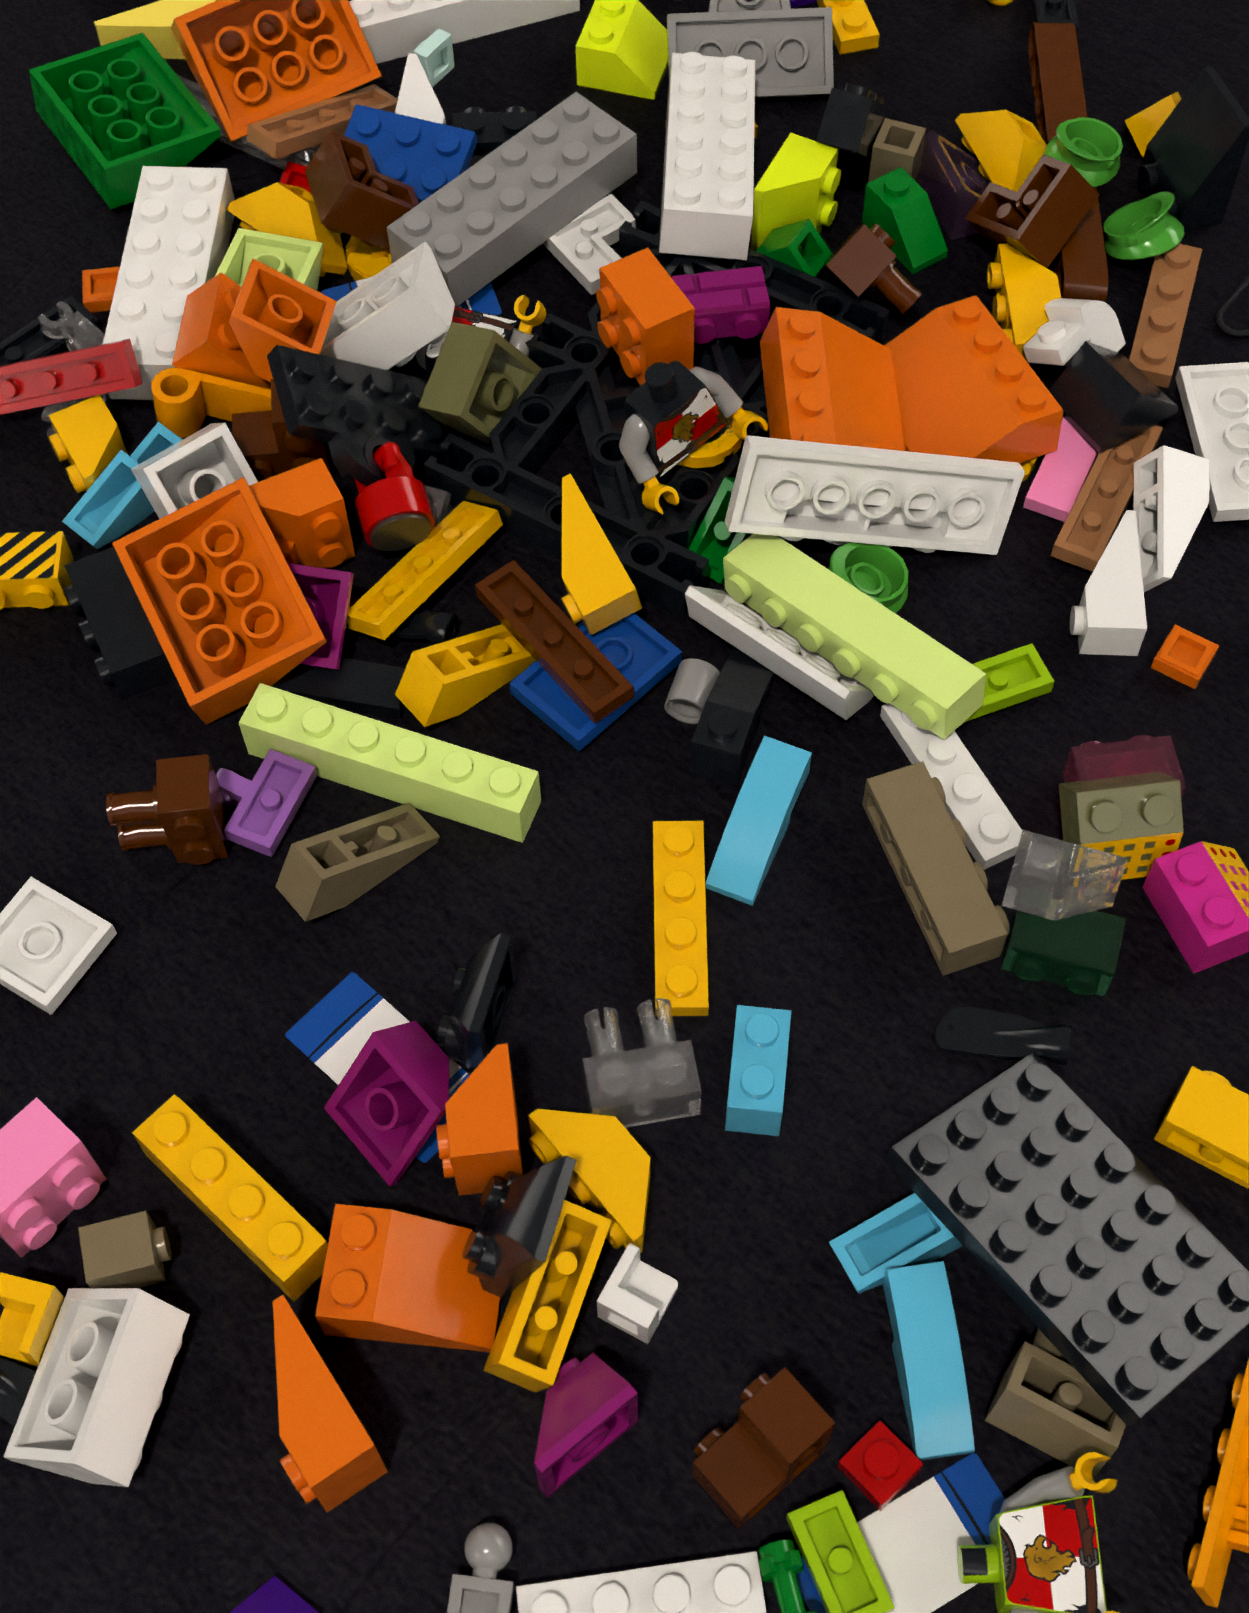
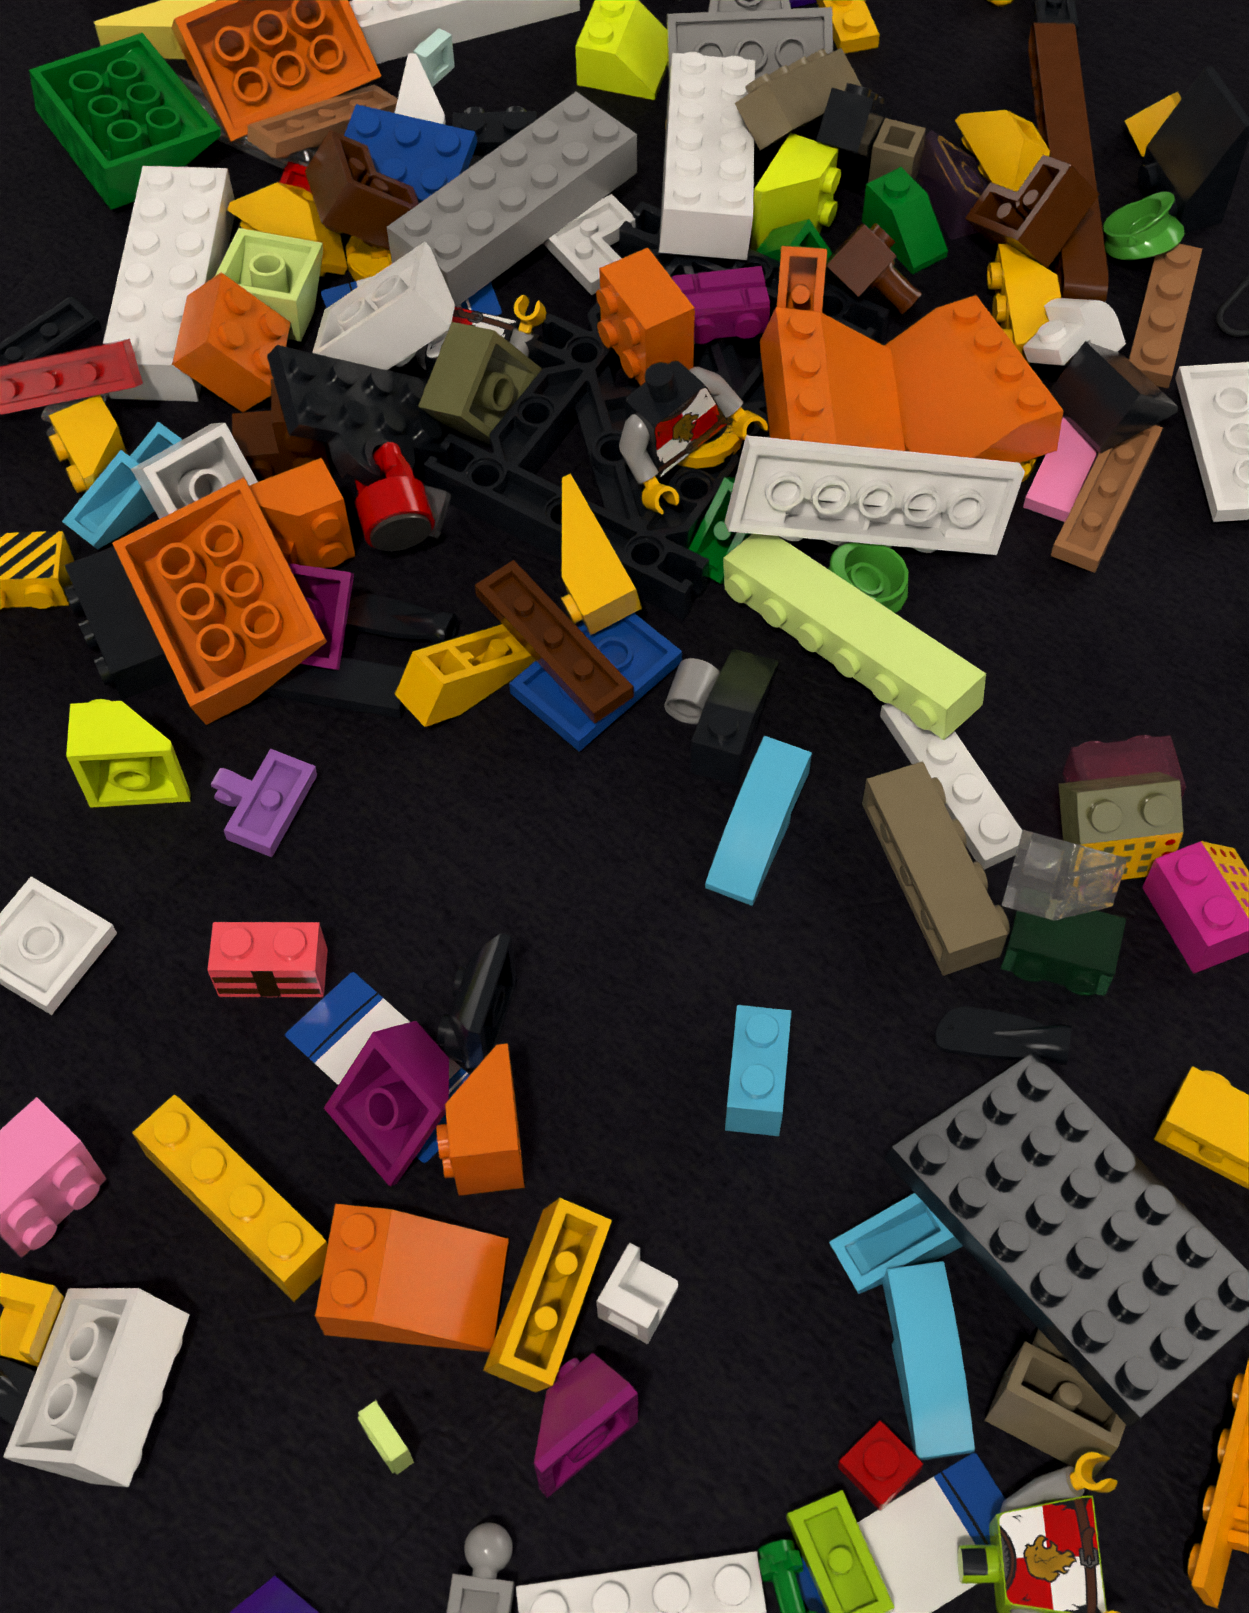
(73, 327): clear plate -> none
(99, 288): orange tile -> none
(122, 757): none -> neon yellow slope
(124, 1252): dark tan brick -> none
(180, 812): reddish brown brick -> none
(186, 397): light orange door -> none
(268, 959): none -> coral brick
(278, 312): orange slope -> none
(325, 1439): orange slope -> none
(350, 860): dark tan slope -> none
(385, 1438): none -> yellowish green tile
(394, 762): yellowish green brick -> none
(423, 570): yellow plate -> none
(517, 1225): black slope -> none
(609, 1167): yellow slope -> none
(643, 1082): clear brick -> none
(680, 917): yellow plate -> none
(766, 1450): reddish brown brick -> none
(776, 650): white slope -> none
(793, 95): none -> dark tan brick
(802, 278): none -> orange slope
(1013, 679): lime plate -> none
(1089, 147): bright green piece -> none
(1113, 601): white slope -> none
(1169, 503): white slope -> none
(1184, 656): orange tile -> none

